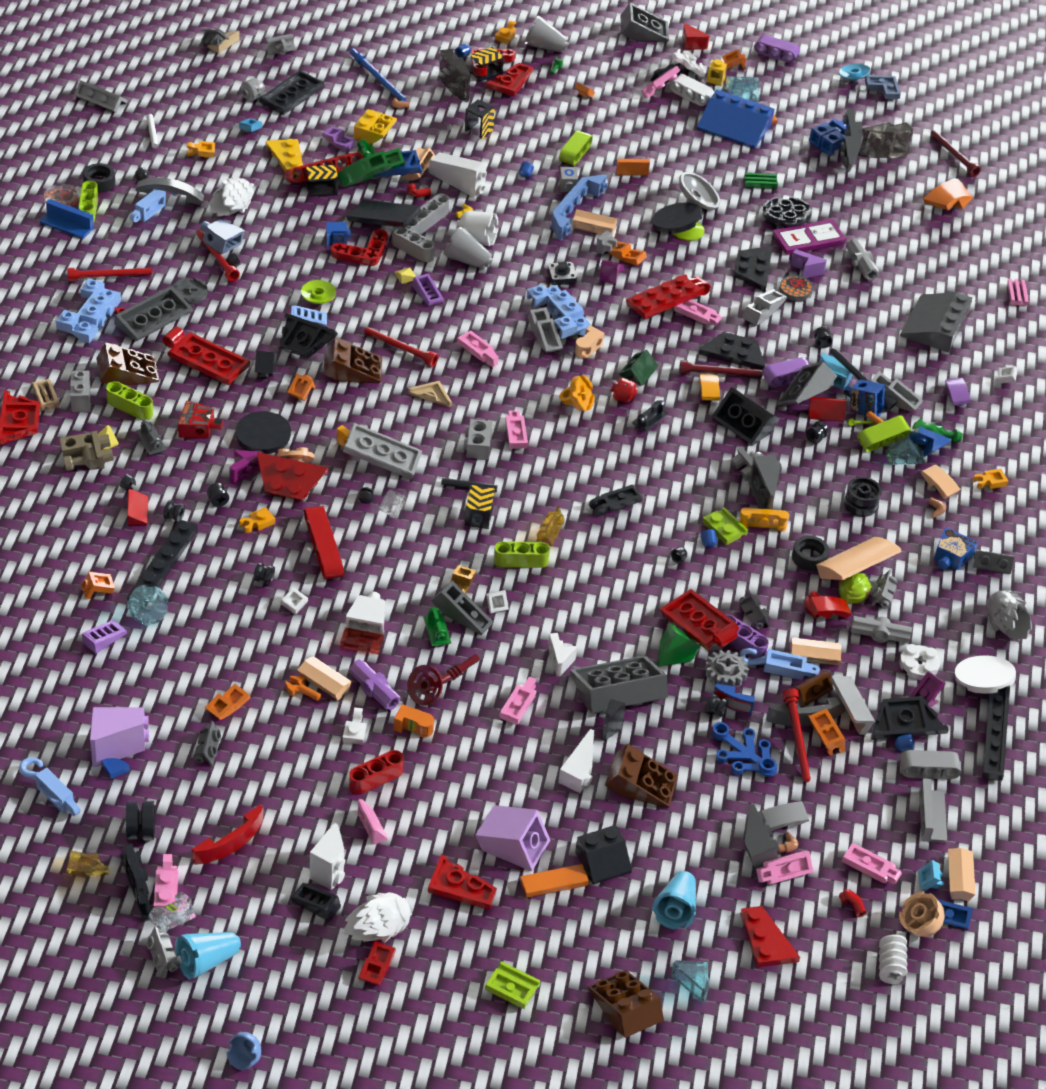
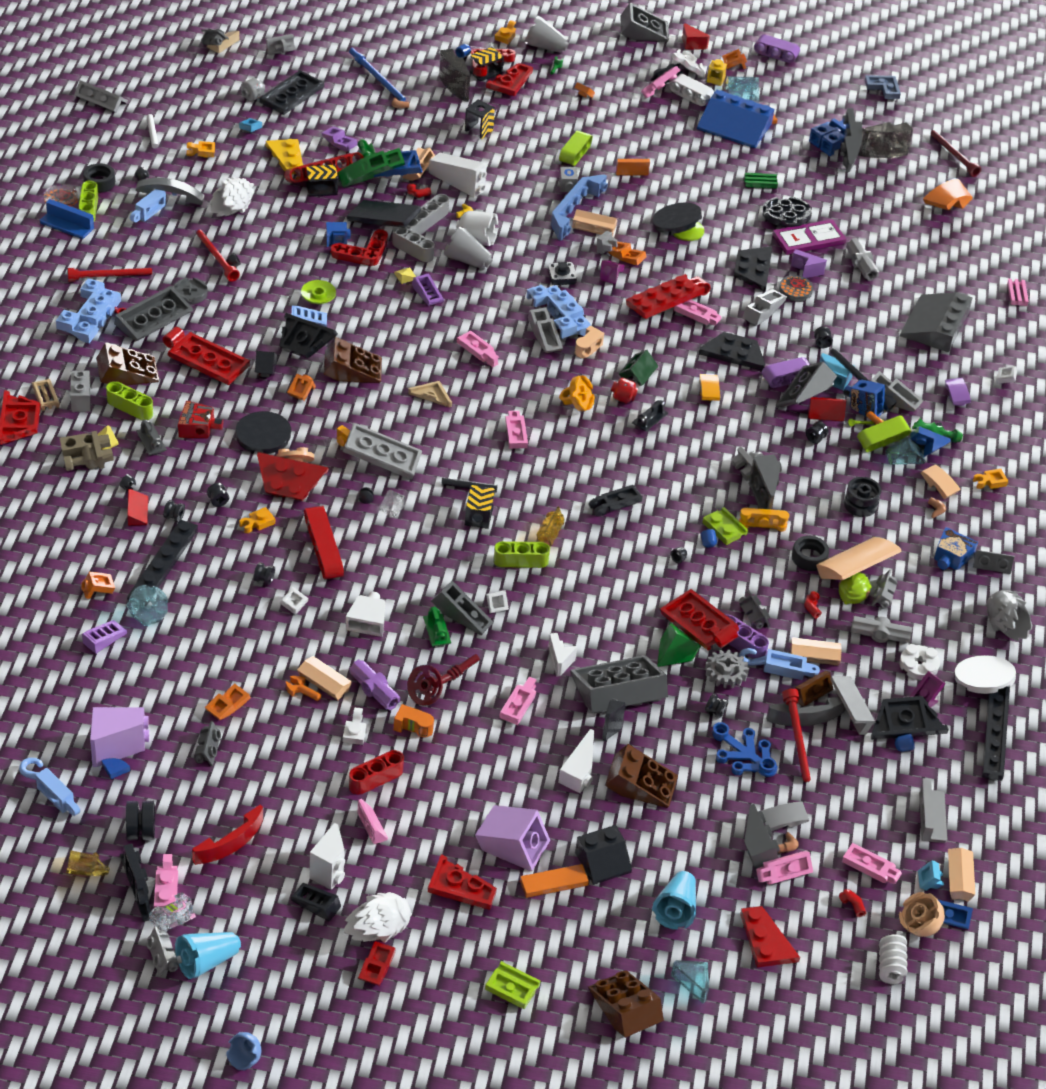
(222, 235): sand blue torso -> none
(244, 465): magenta slope -> none
(360, 640): clear red tile -> none
(373, 126): yellow slope -> none
(430, 358): red piece -> none
(463, 577): pearl gold slope -> none
(478, 439): light grey brick -> none
(526, 169): blue piece -> none
(686, 367): dark red piece -> none
(699, 191): light grey dish -> none
(737, 702): slope -> none
(744, 417): black slope -> none
(827, 606): red slope -> none
(828, 731): orange hinge -> none
(854, 71): medium azure dish -> none
(930, 764): light grey beam -> none

